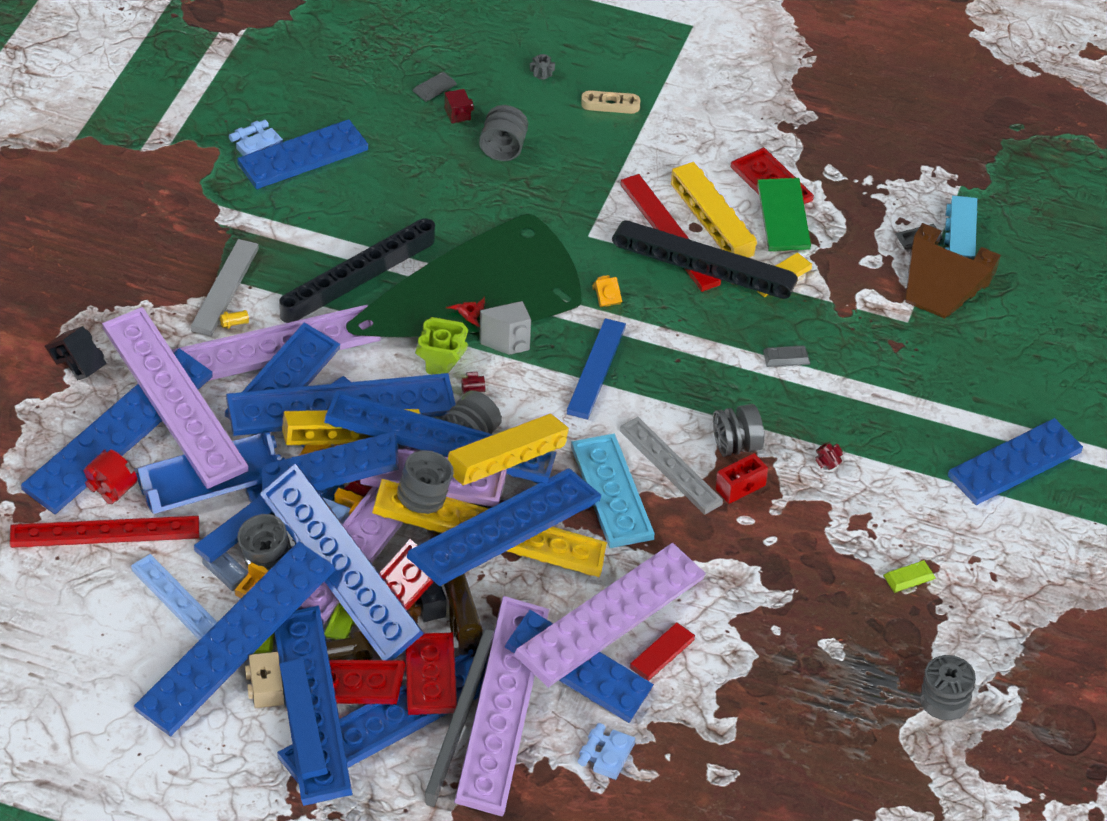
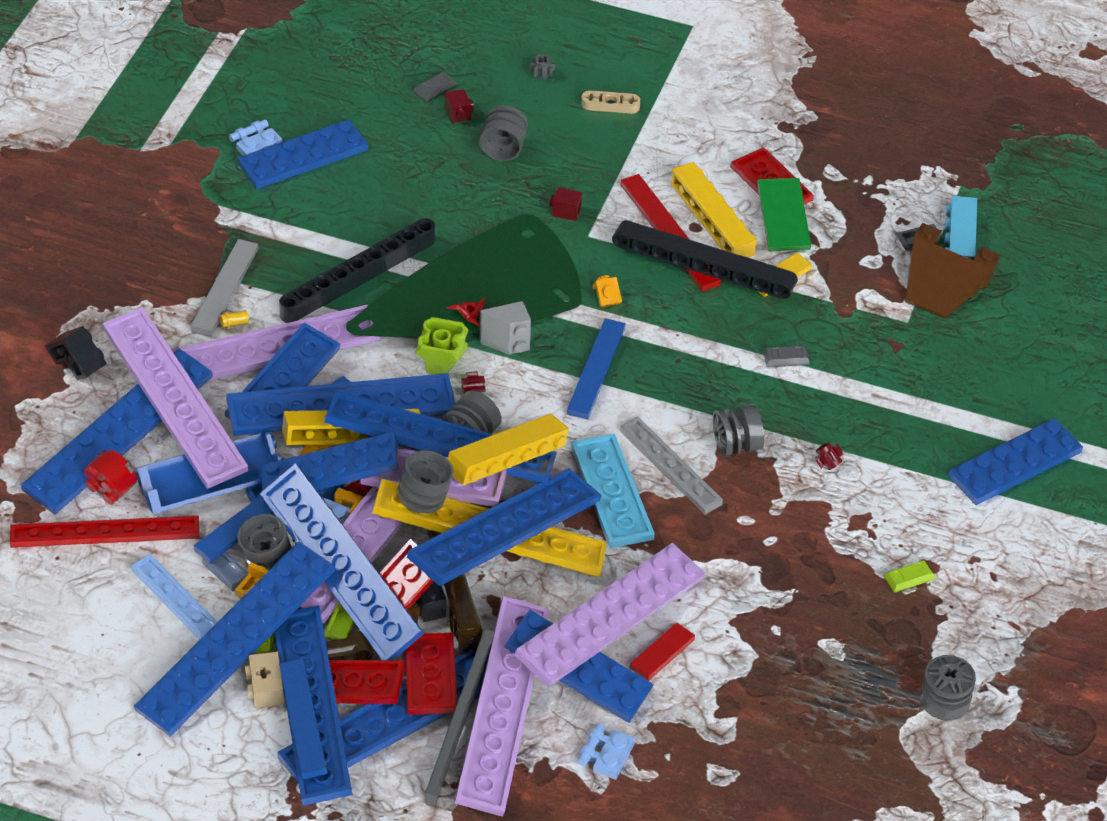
(566, 204): none -> dark red brick
(741, 478): red brick -> none

